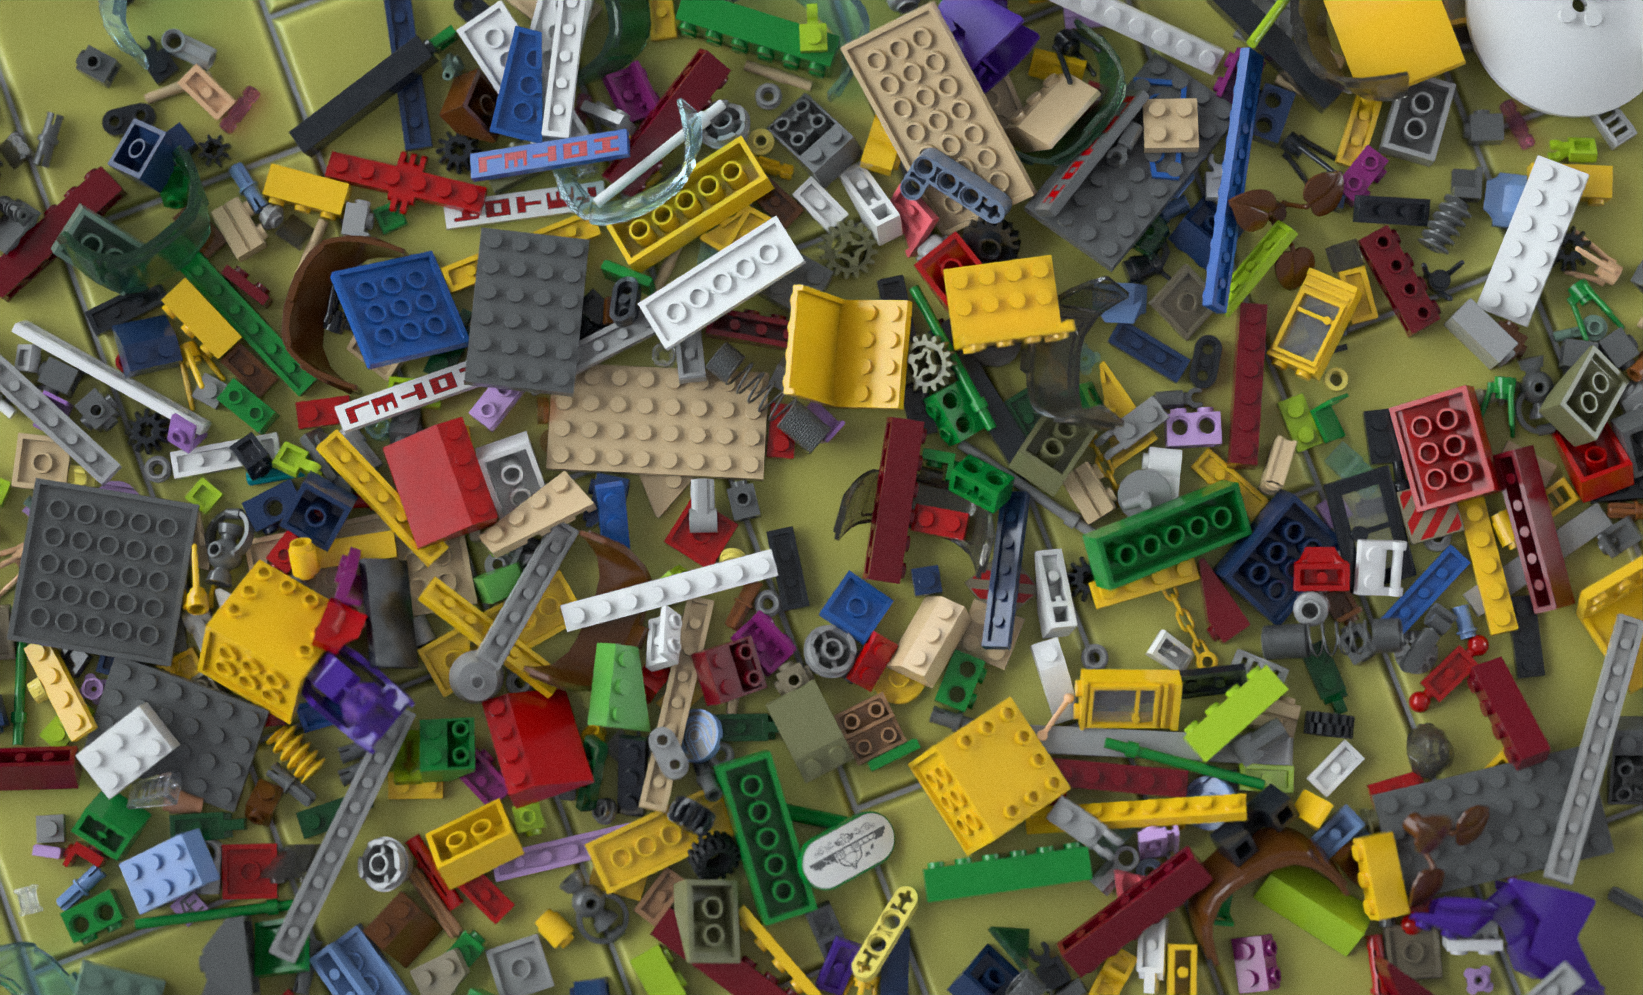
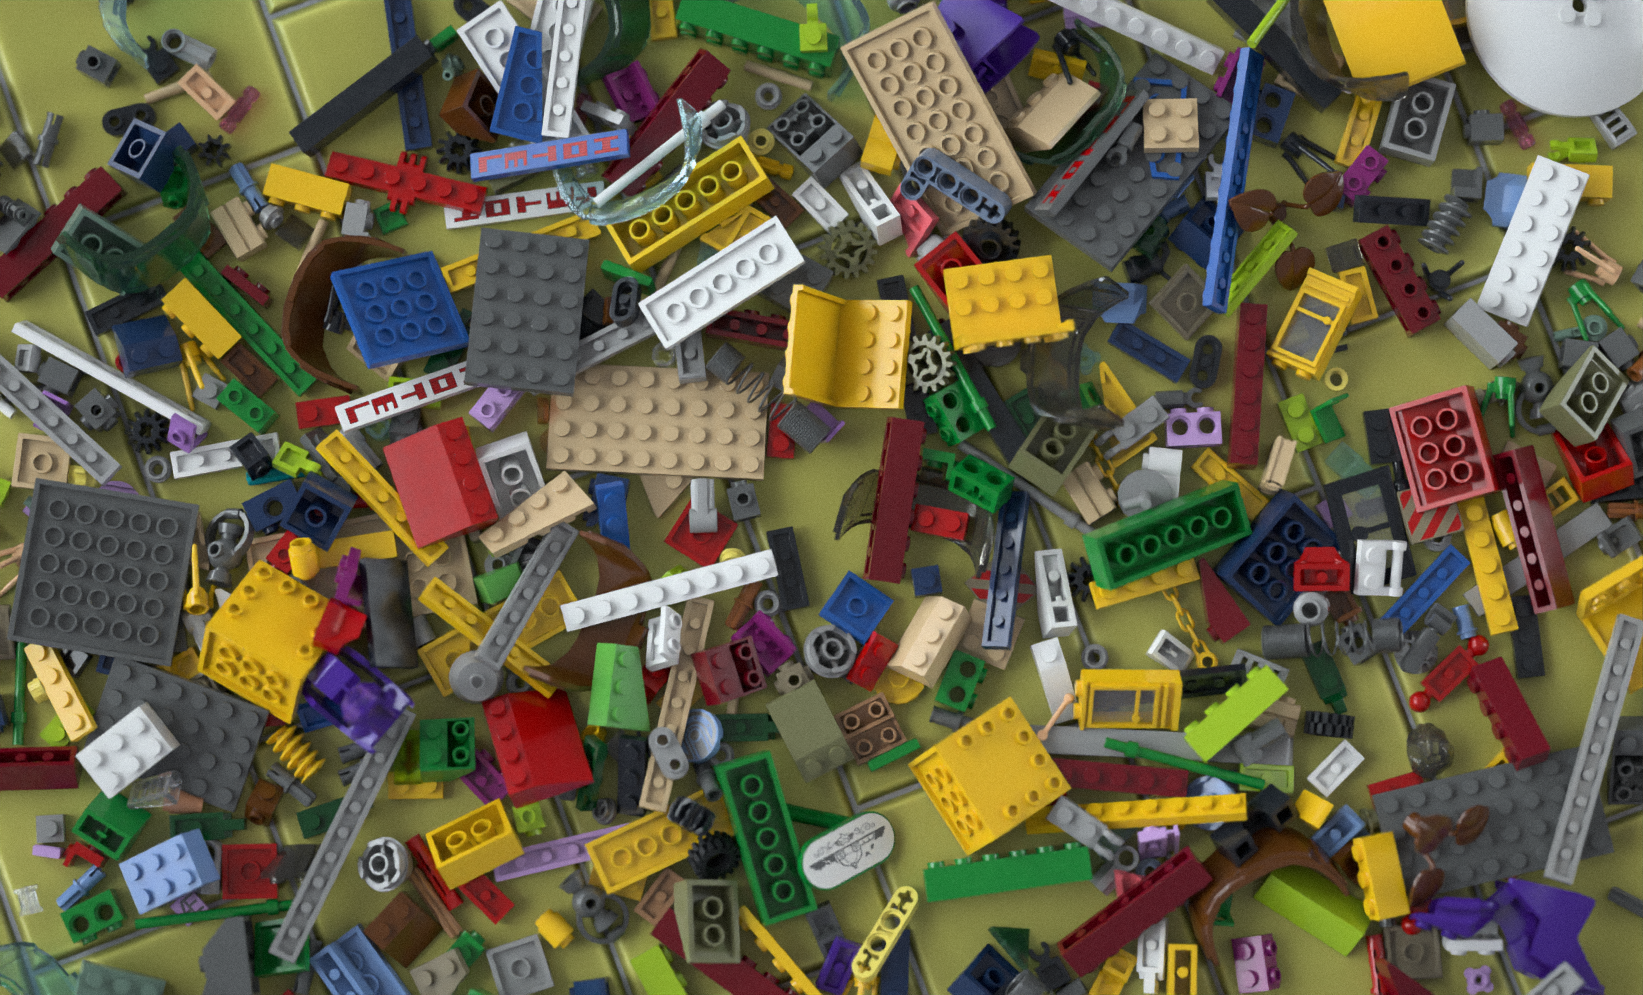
(86, 689): lavender plate -> none
(204, 495): lime plate -> none

